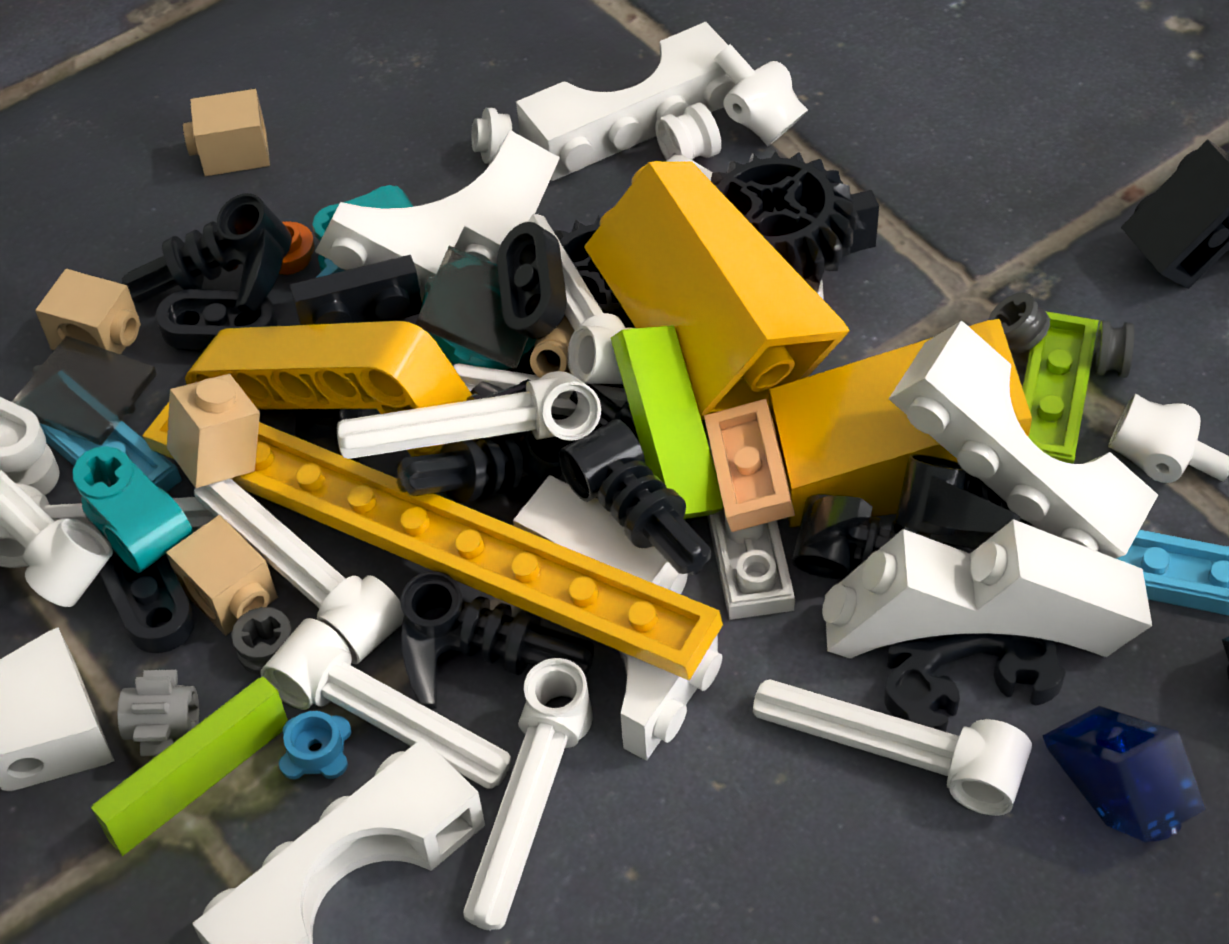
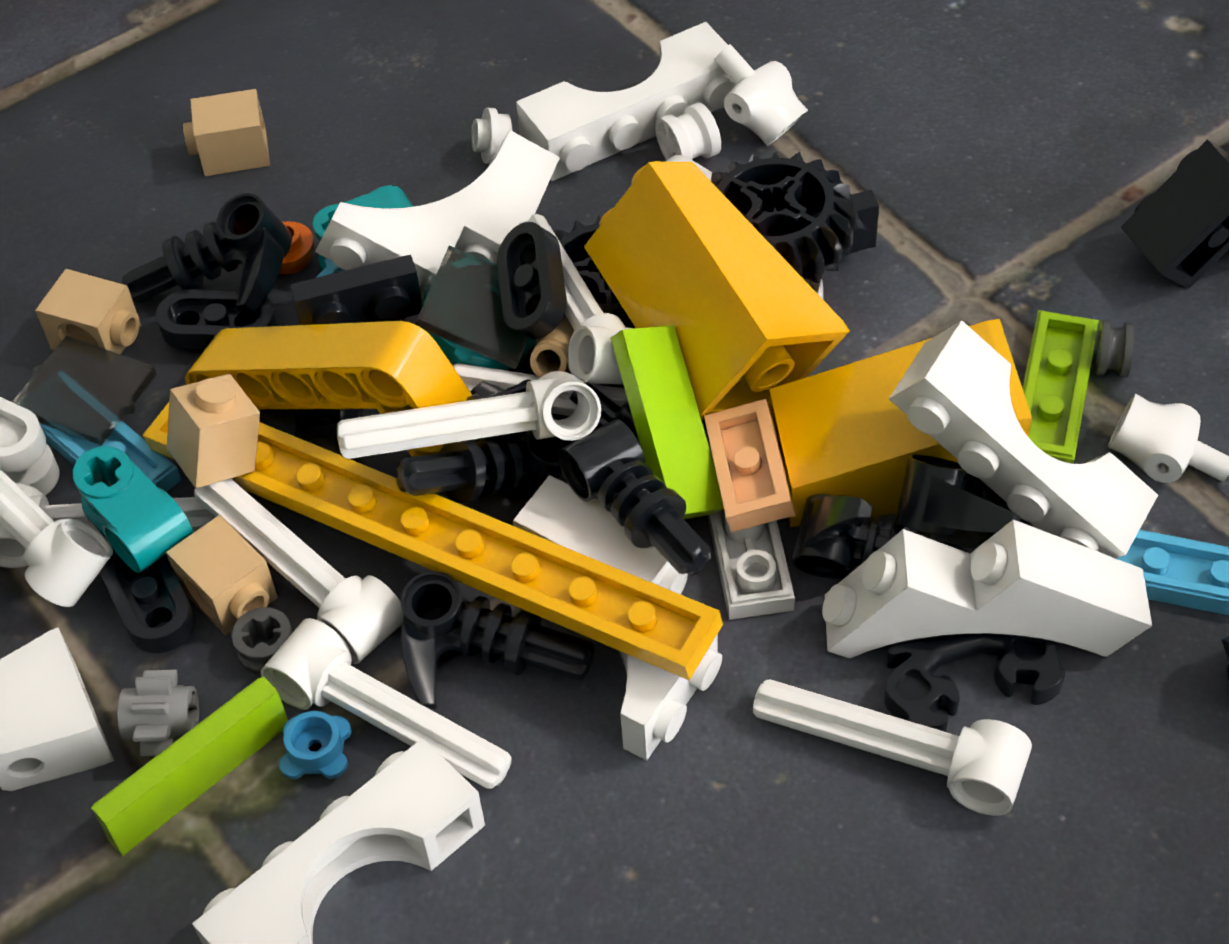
(513, 832): white axle -> none
(1022, 321): dark grey bush -> none
(1128, 772): clear blue slope -> none

